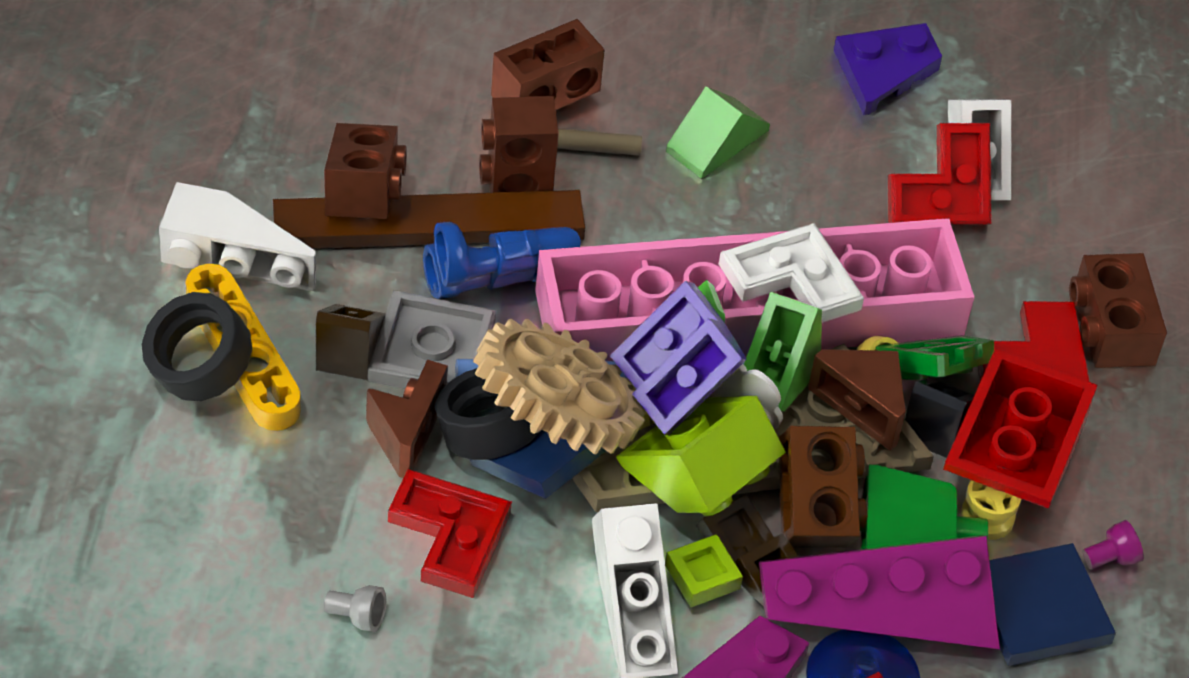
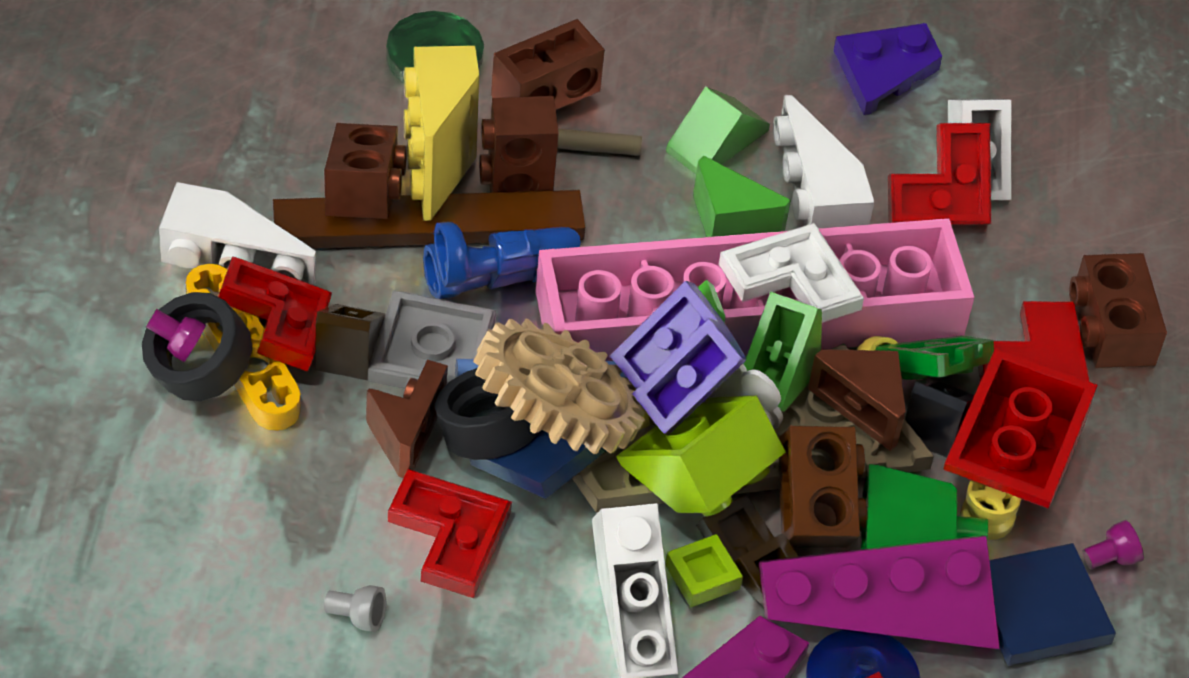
(181, 335): none -> magenta piece
(286, 305): none -> red tile
(429, 30): none -> clear green tile
(440, 121): none -> light yellow slope
(735, 203): none -> bright green slope
(825, 175): none -> white slope

